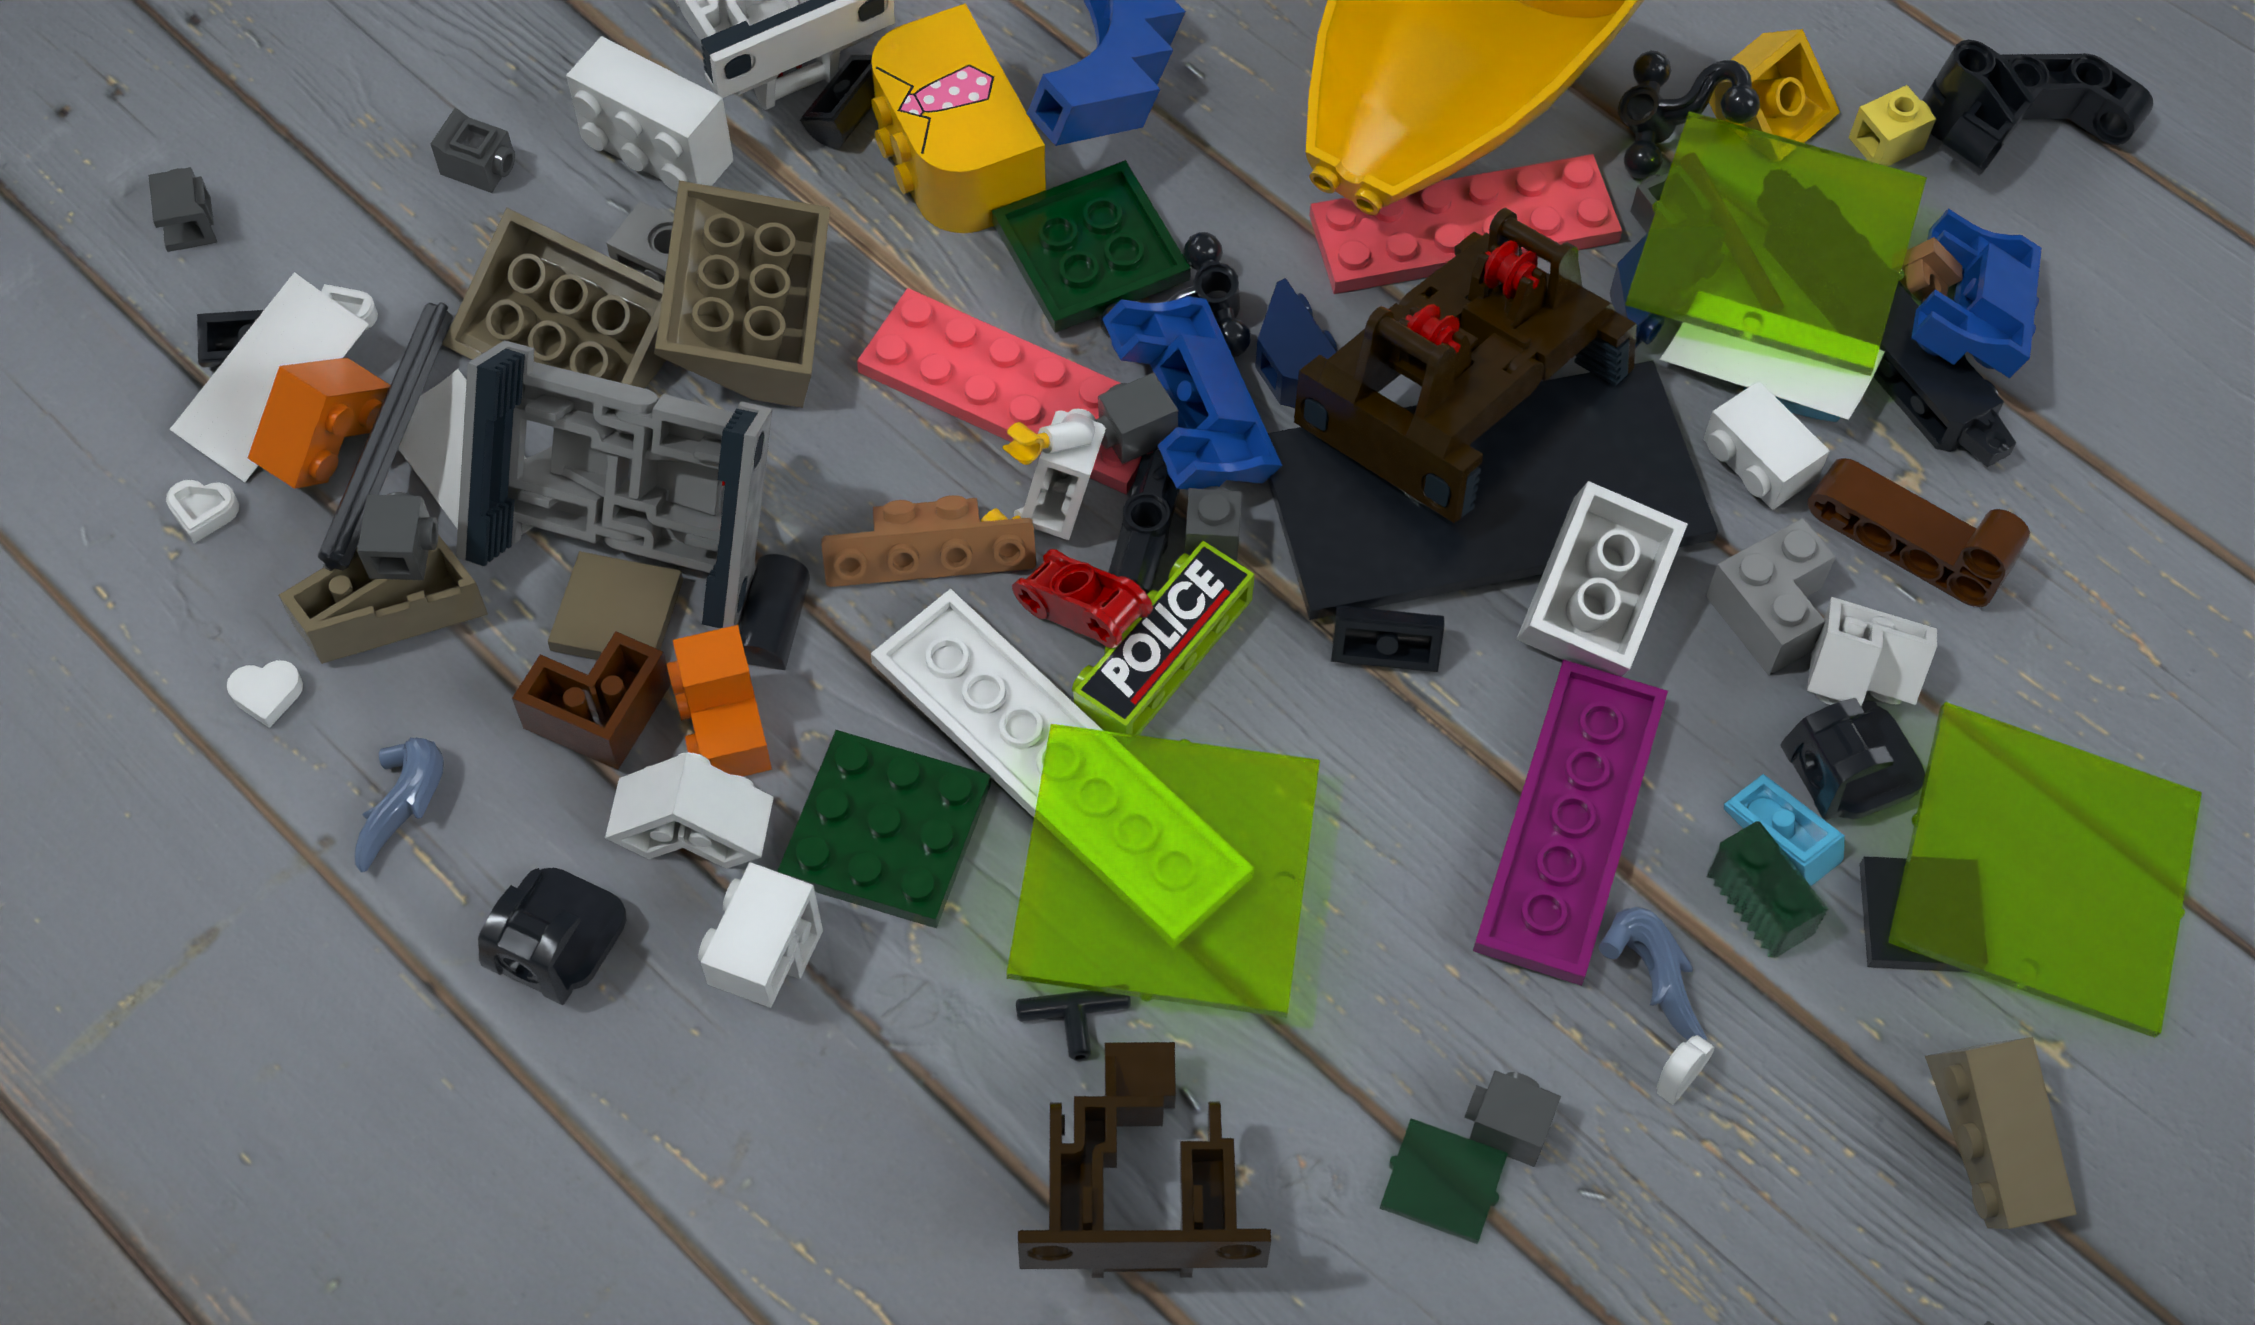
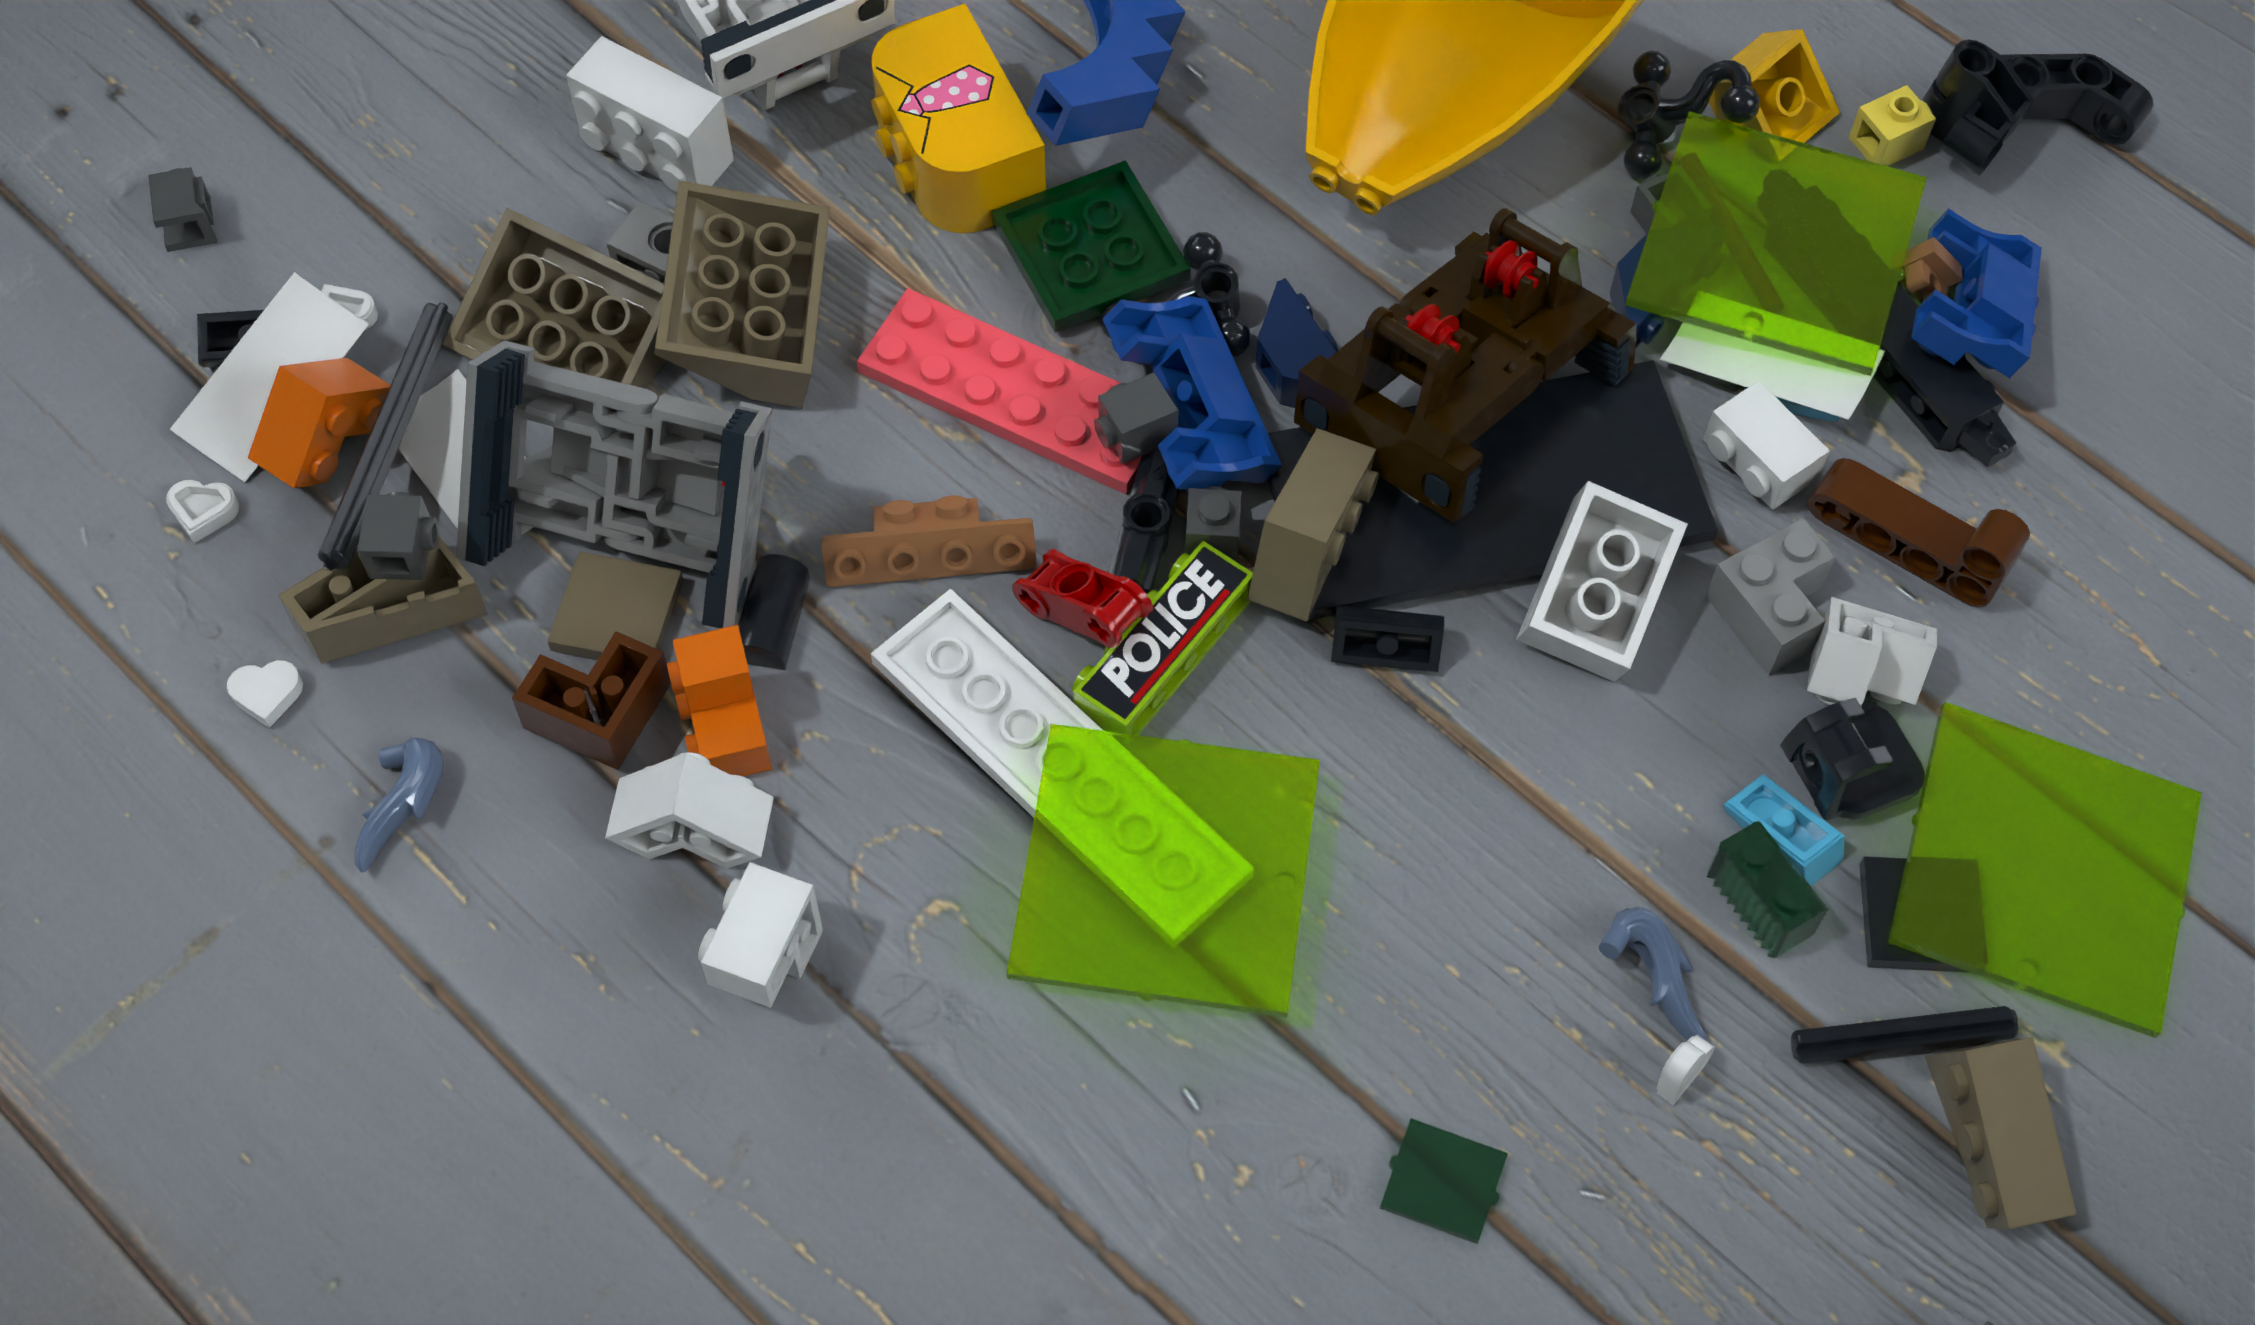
(473, 151): dark grey window -> none
(551, 932): black piece -> none
(842, 103): black brick -> none
(886, 828): dark green plate -> none
(1062, 471): white torso -> none
(1073, 1008): black piece -> none
(1137, 1090): dark brown container -> none
(1311, 523): none -> dark tan wedge
(1421, 231): coral plate -> none
(1512, 1115): dark grey brick -> none
(1571, 823): magenta plate -> none
(1904, 1034): none -> black axle

